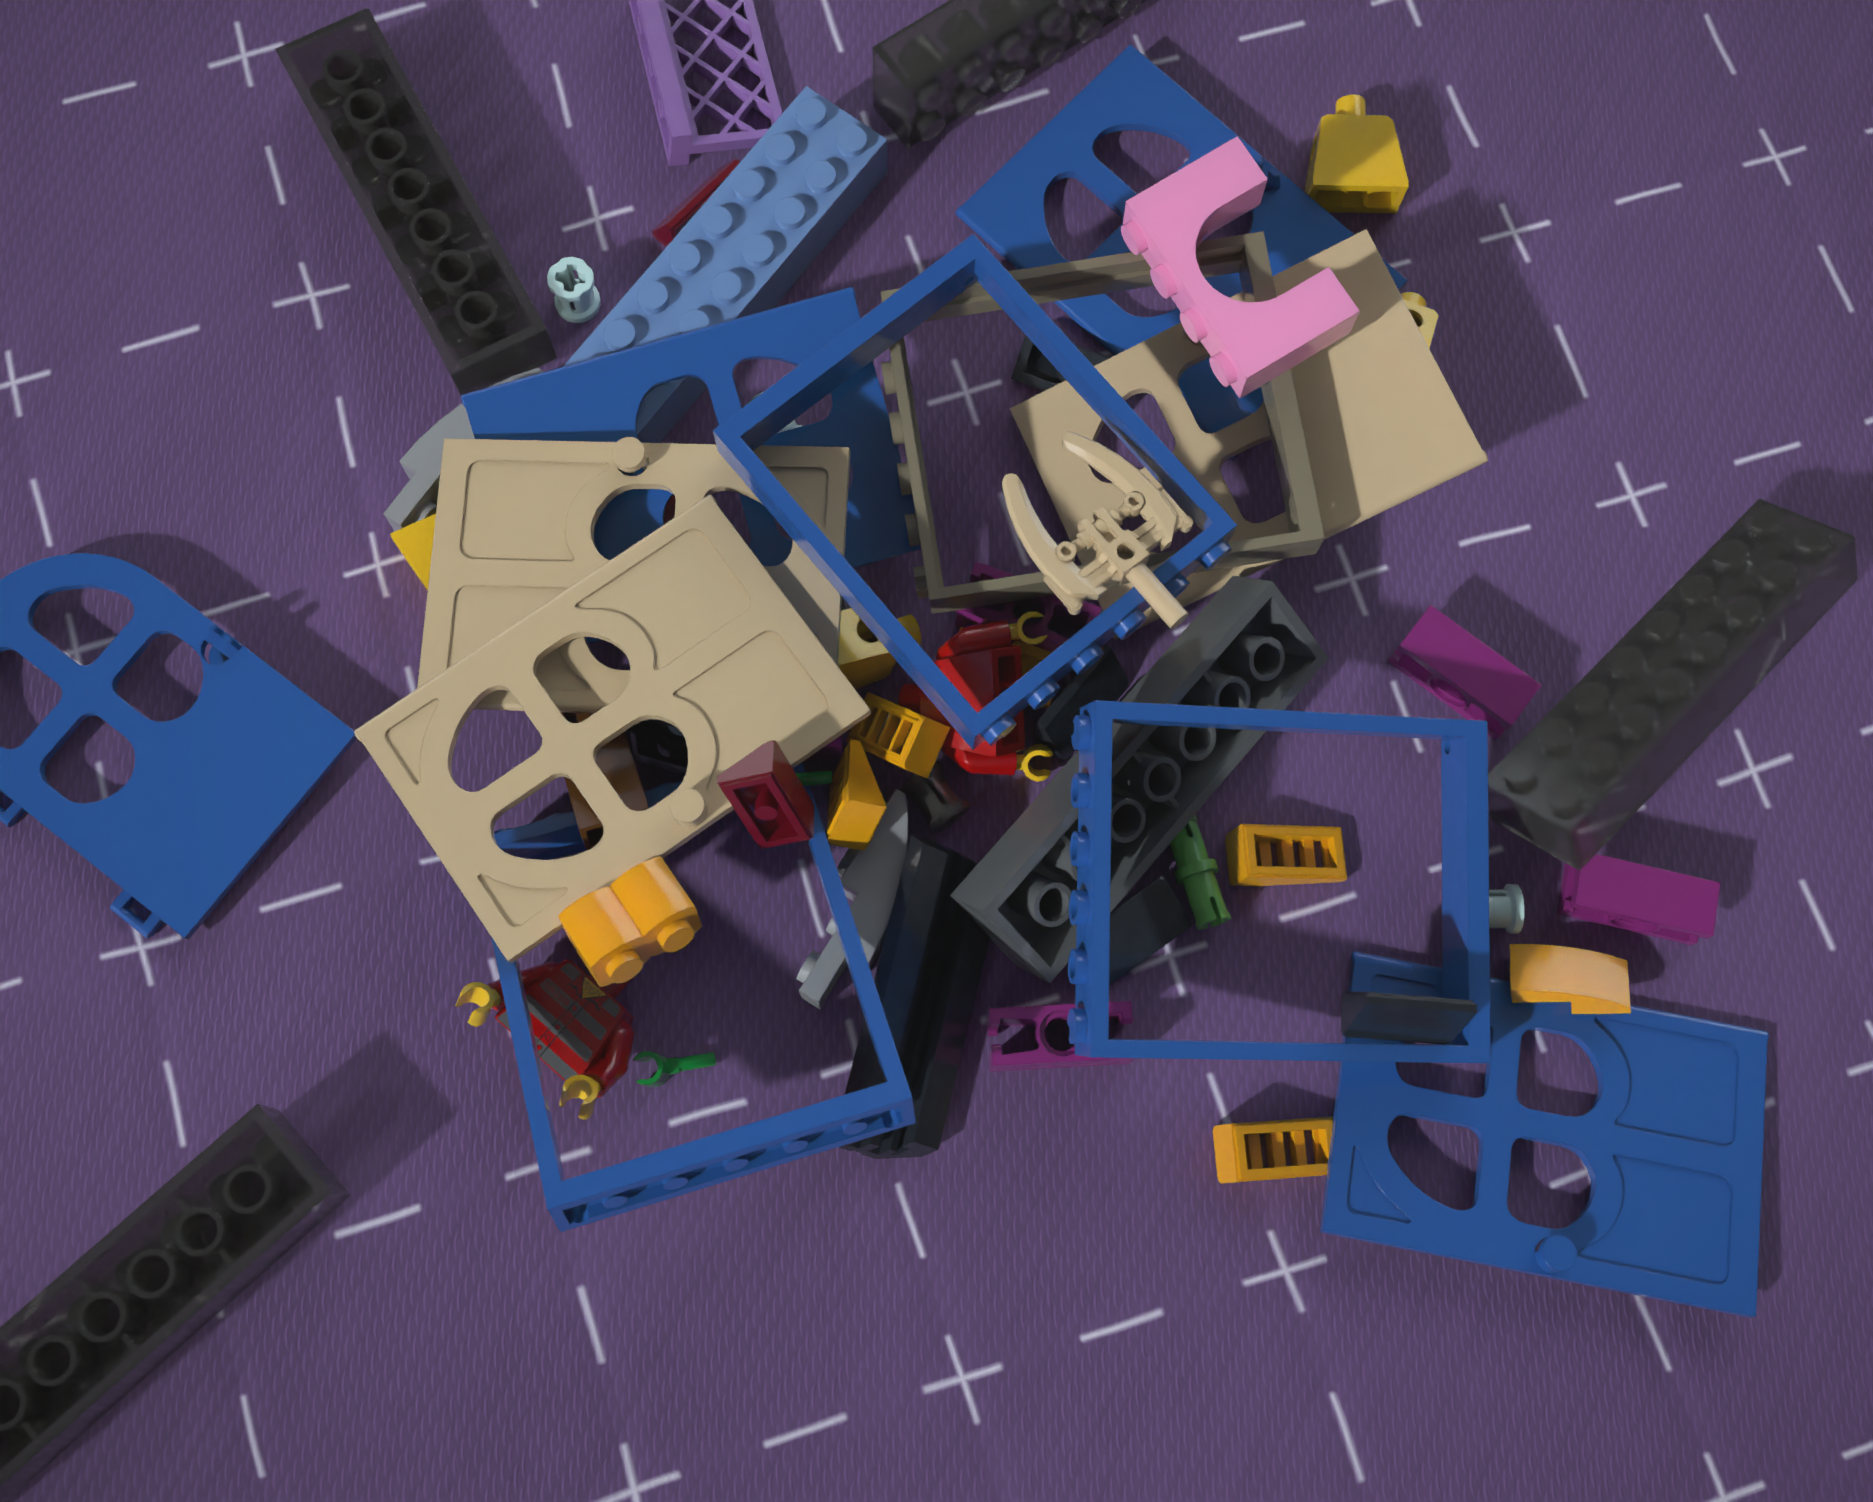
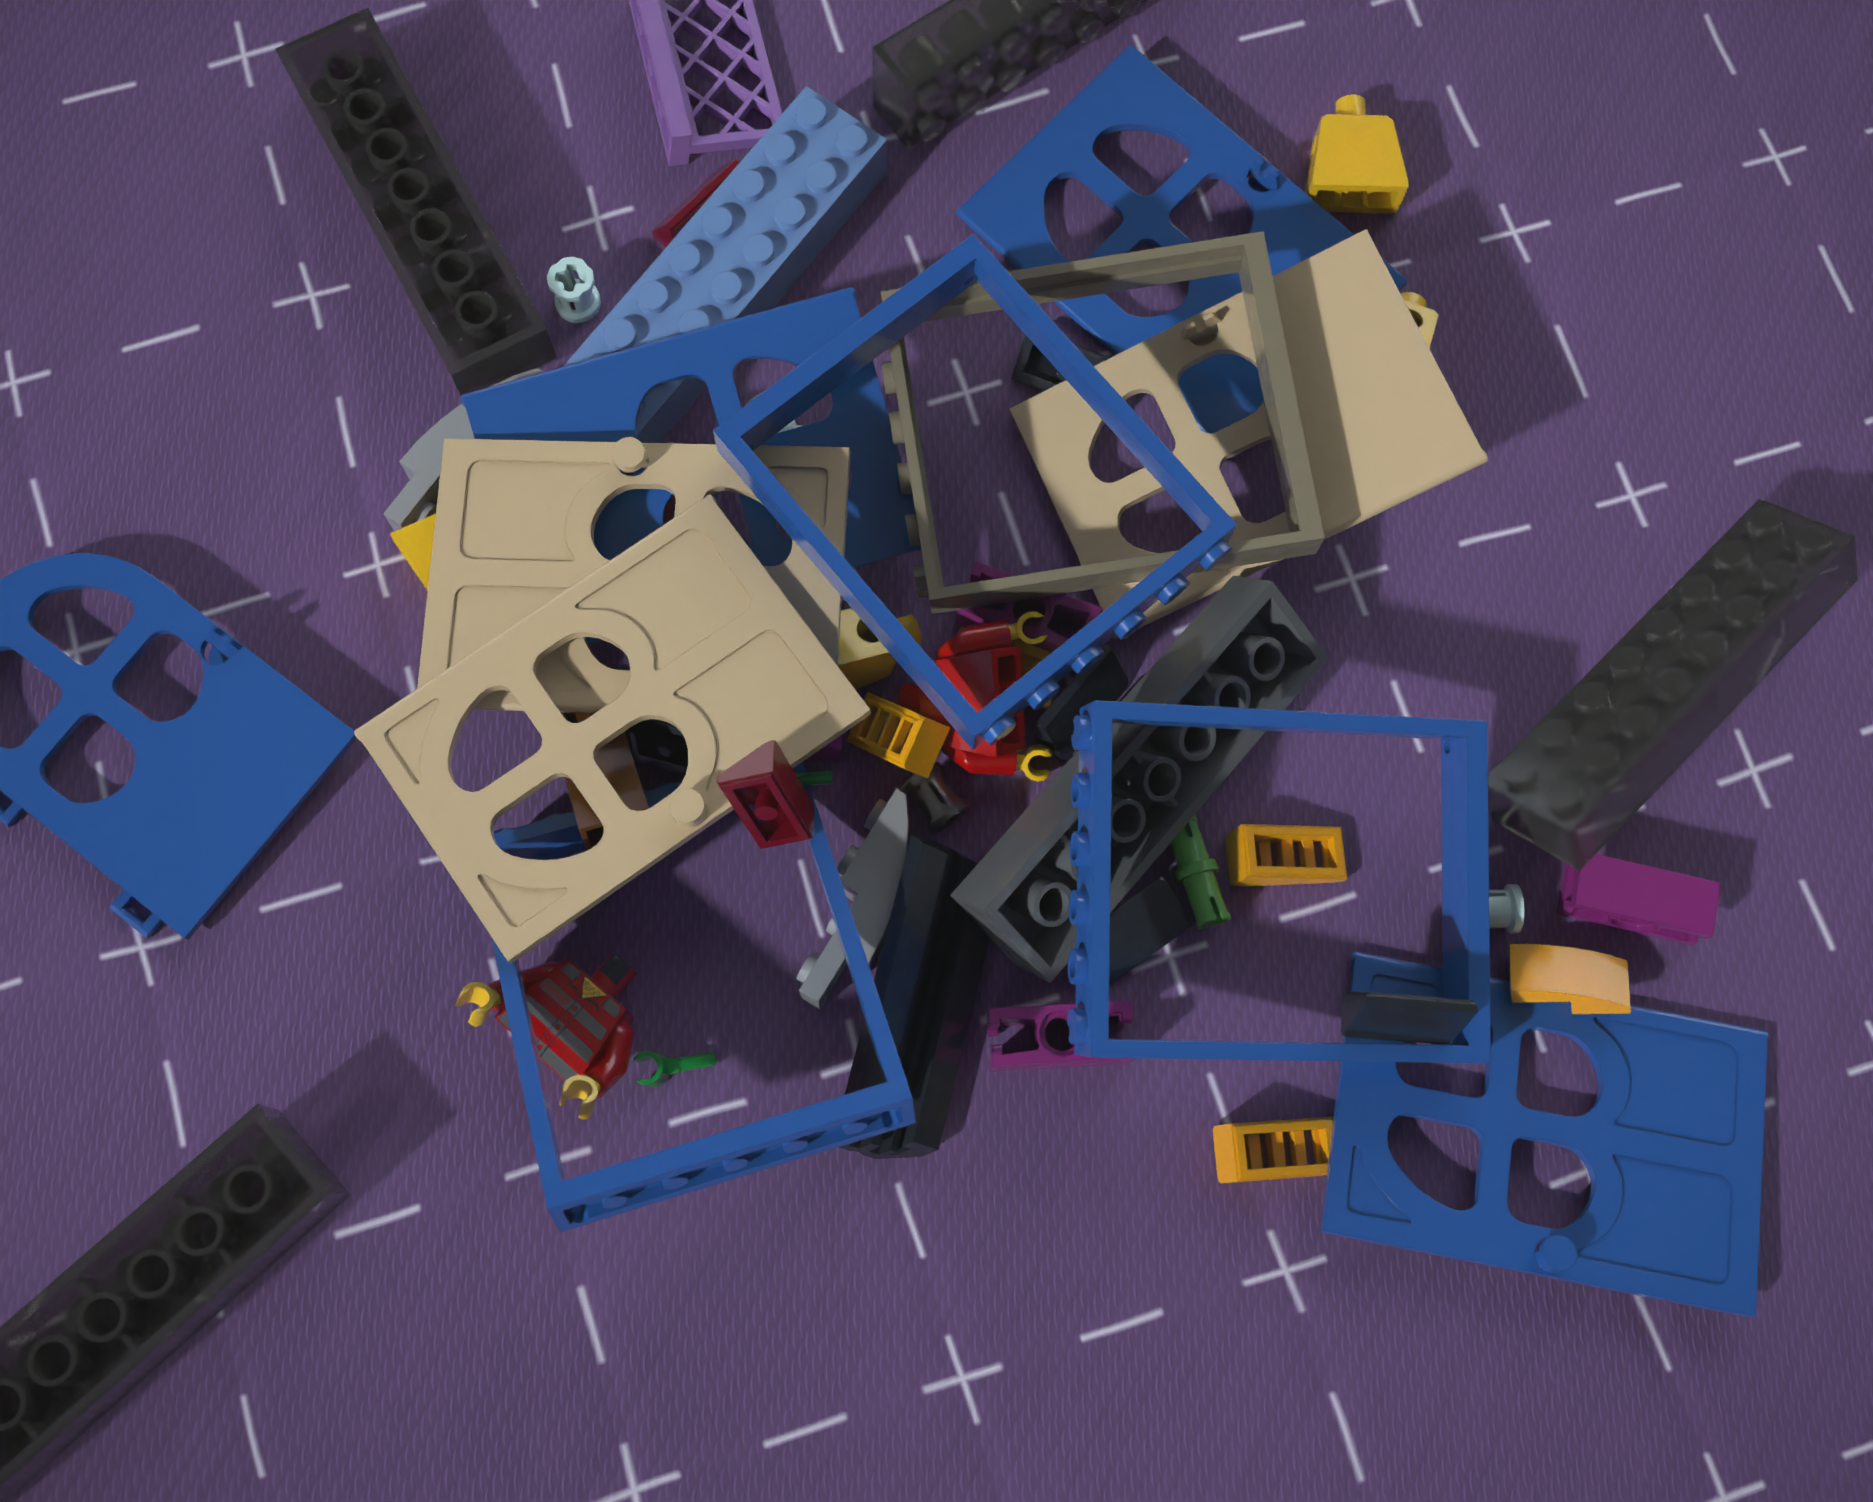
(630, 922): light orange brick -> none
(854, 800): light orange slope -> none
(1119, 552): tan bar -> none
(1245, 339): bright pink arch -> none
(1464, 672): magenta piece -> none

